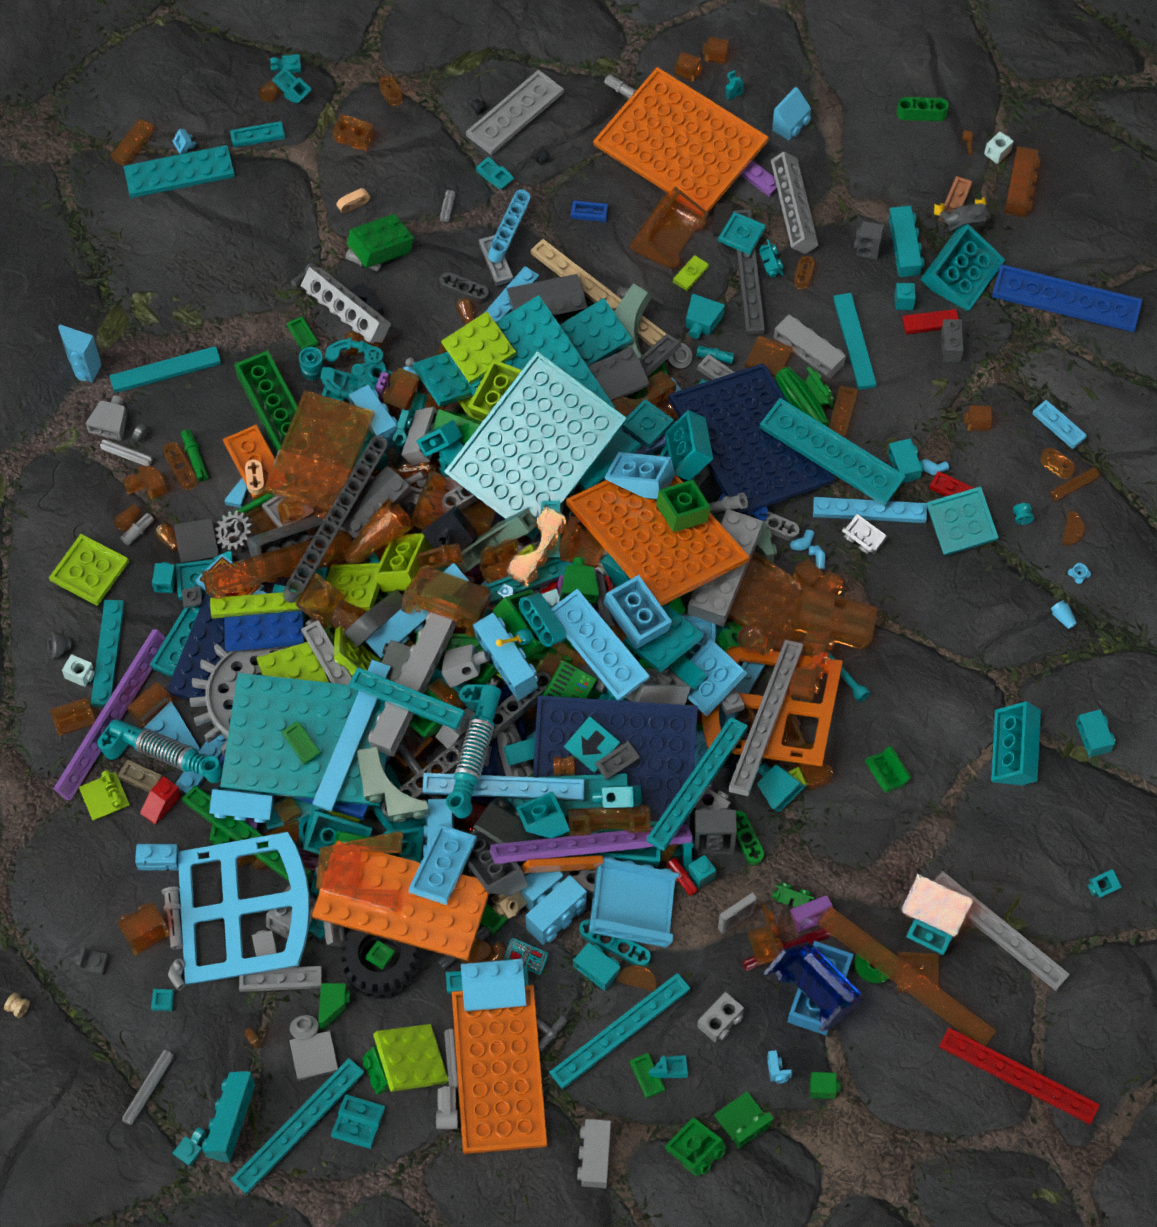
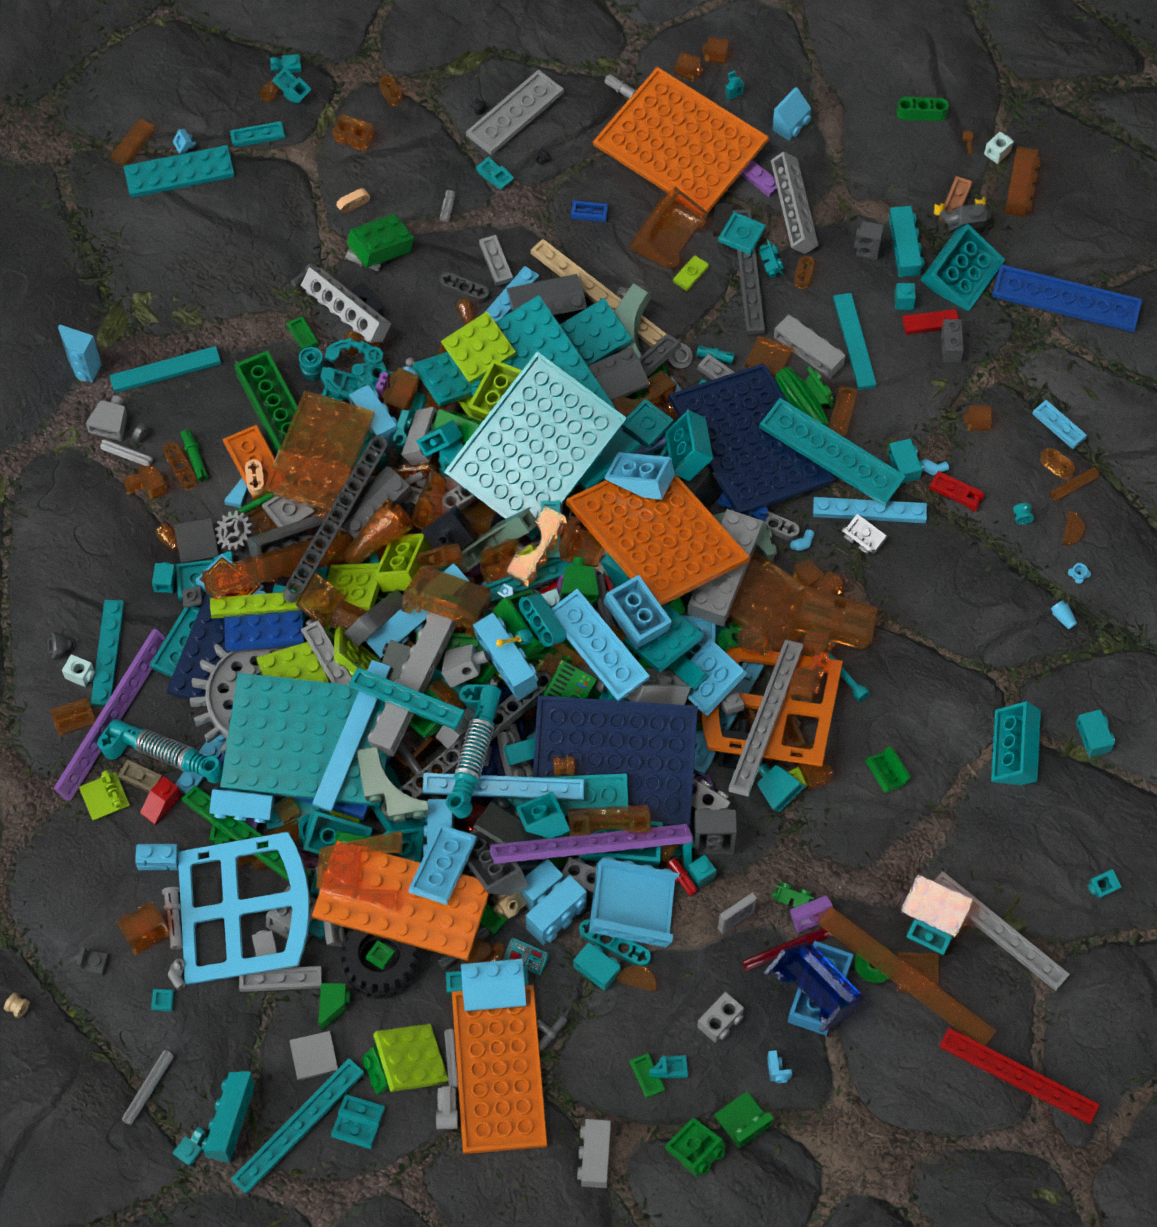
(89, 569): lime plate -> none
(126, 518): clear orange cone -> none
(137, 529): light grey axle -> none
(149, 704): clear orange brick -> none
(170, 724): medium azure wing -> none
(252, 1038): clear orange tile -> none
(290, 510): clear orange brick -> none
(300, 742): green tile -> none
(304, 1027): light grey piece -> none
(508, 226): medium azure beam -> none
(562, 864): orange tile -> none
(591, 743): teal tile -> none
(617, 760): dark grey plate -> none
(619, 1031): teal plate -> none
(625, 796): teal torso -> none
(683, 505): green brick -> none
(697, 784): teal plate -> none
(703, 316): teal torso -> none
(730, 503): light grey pin -> none
(749, 830): green beam -> none
(764, 939): clear orange bracket -> none
(819, 554): medium azure arm -> none
(824, 1085): green brick -> none
(962, 521): teal plate -> none

